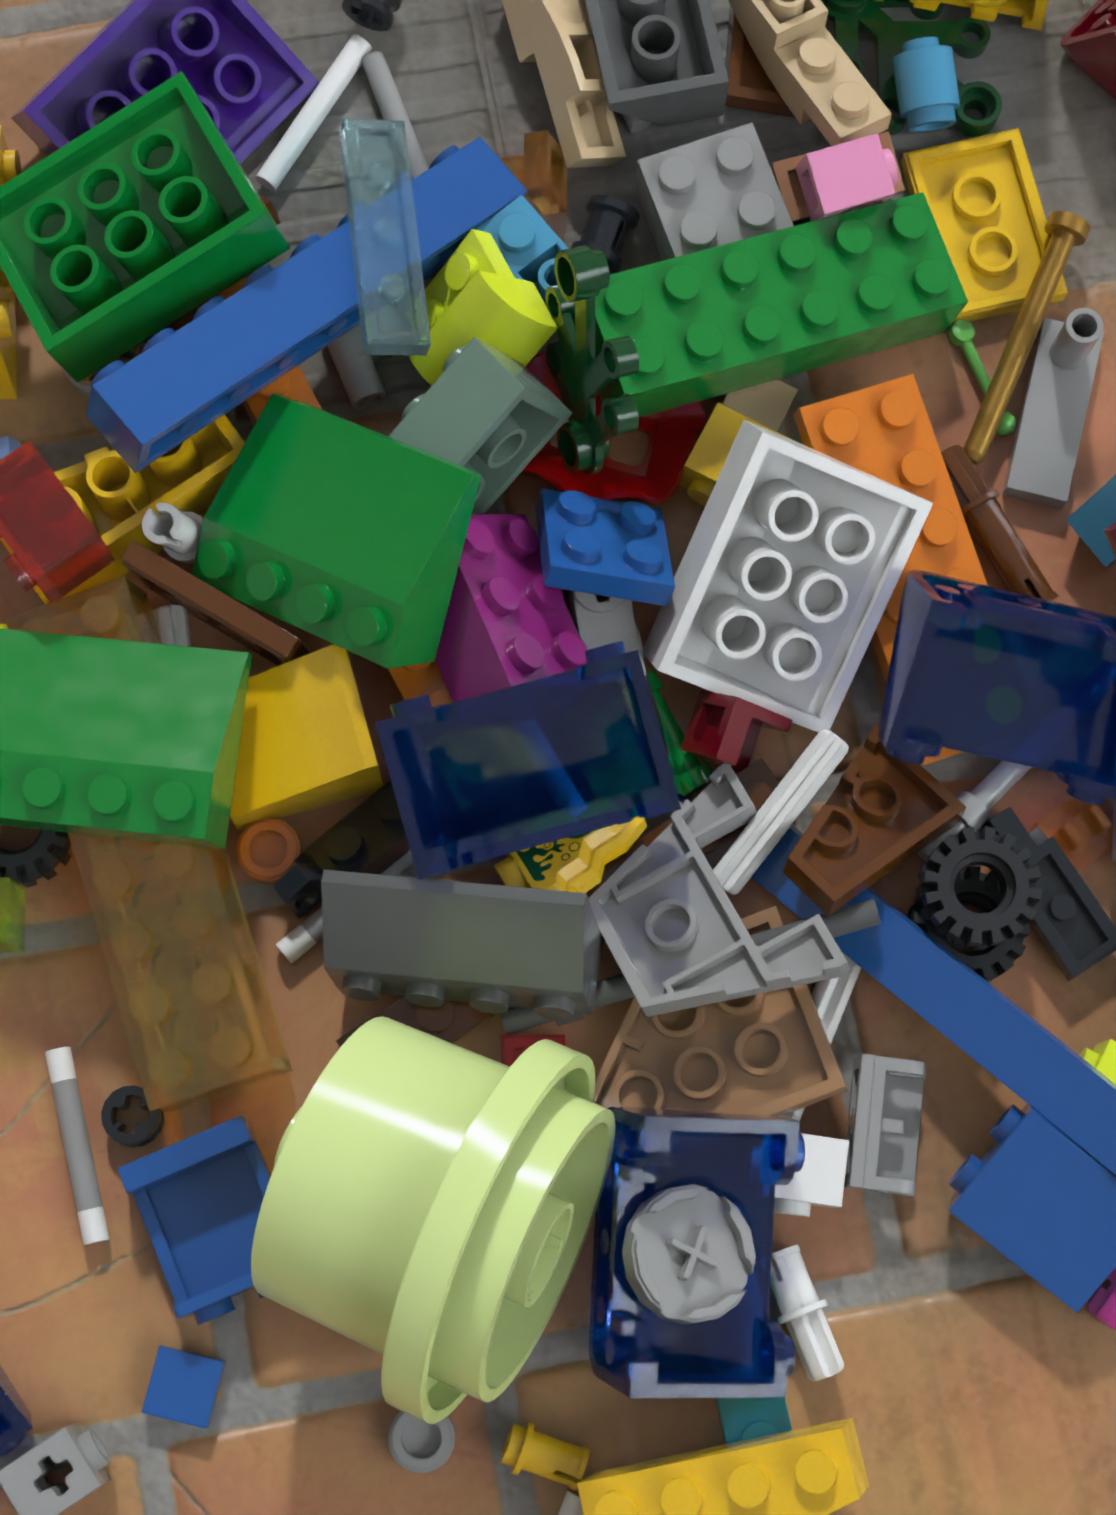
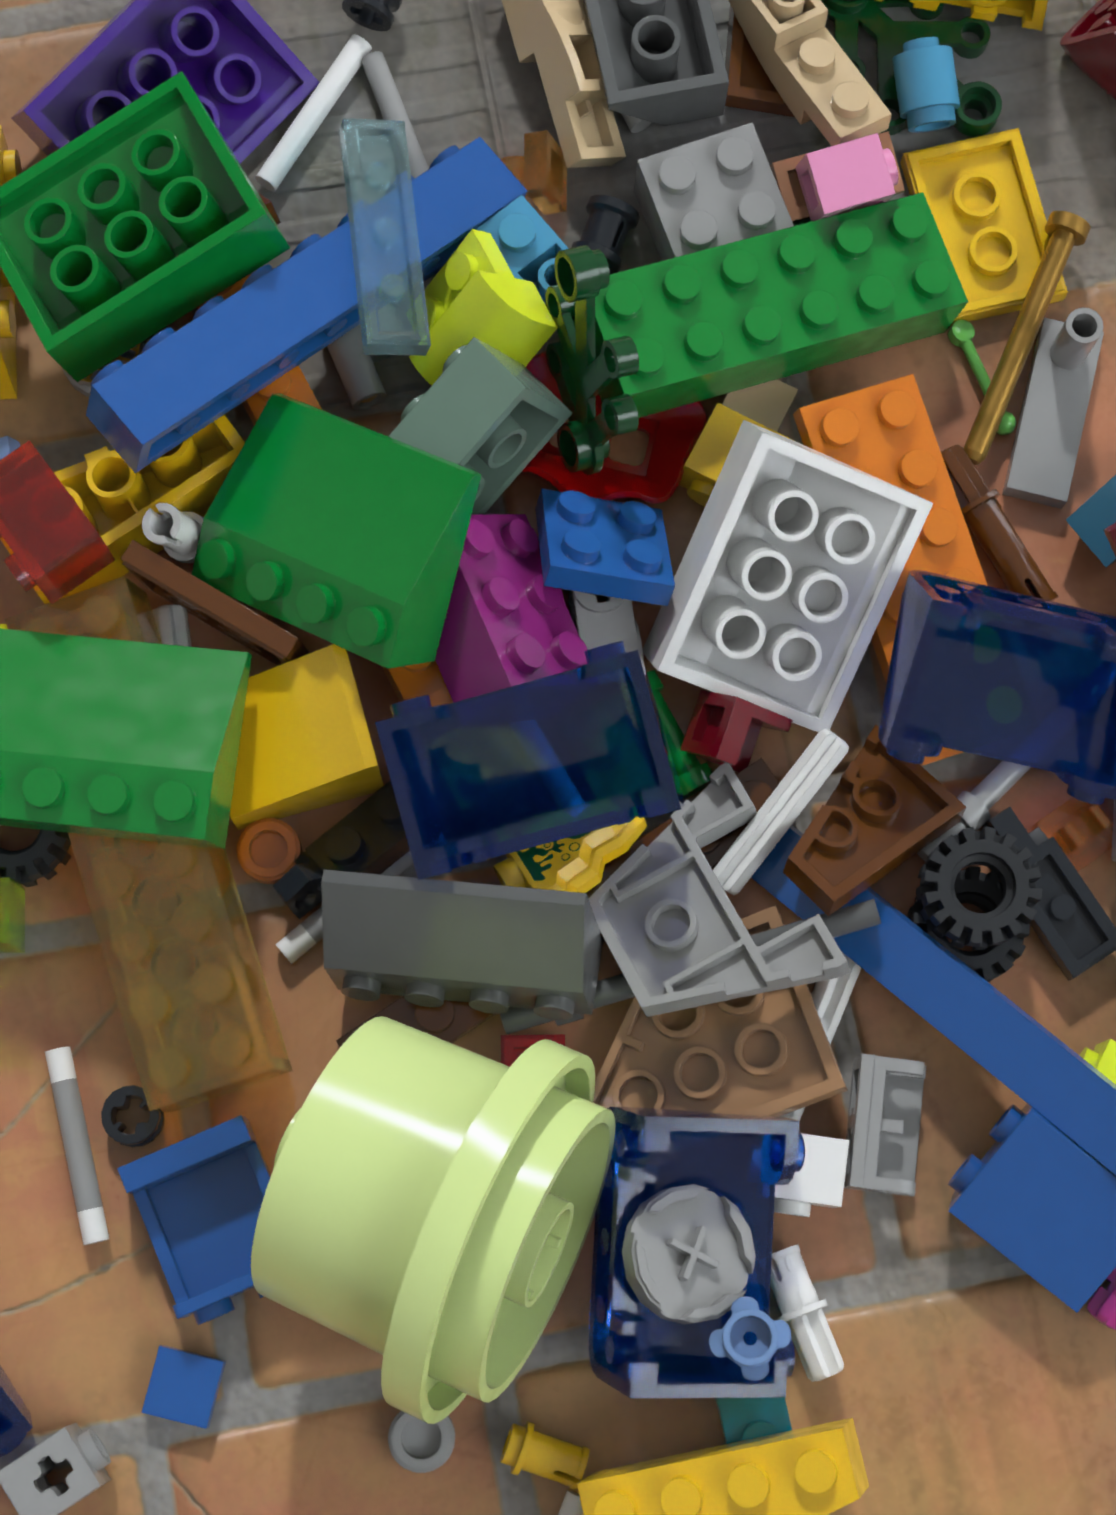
(751, 1358): none -> medium blue plate

